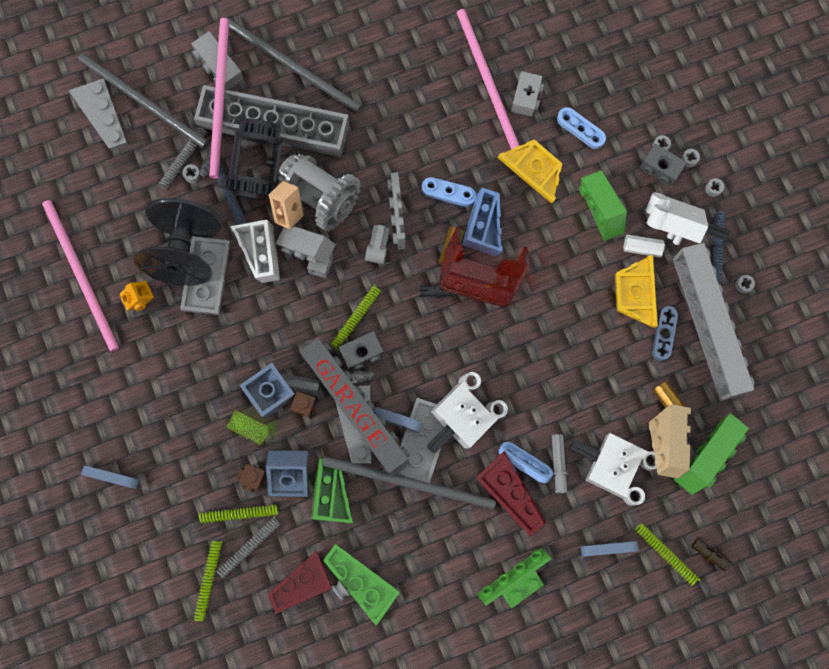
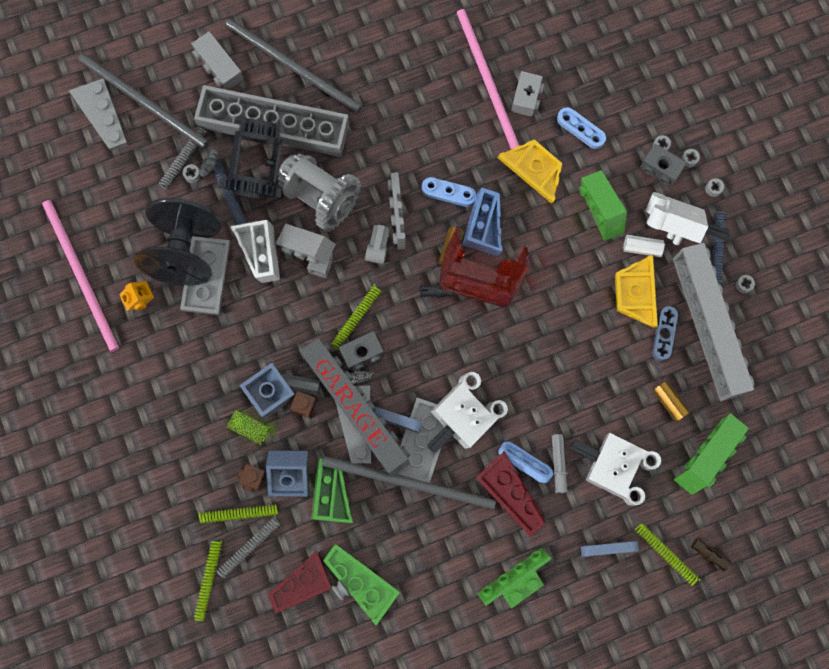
(109, 477): sand blue beam -> none
(219, 98): bright pink piece -> none
(286, 204): light nougat brick -> none
(670, 441): tan wedge -> none

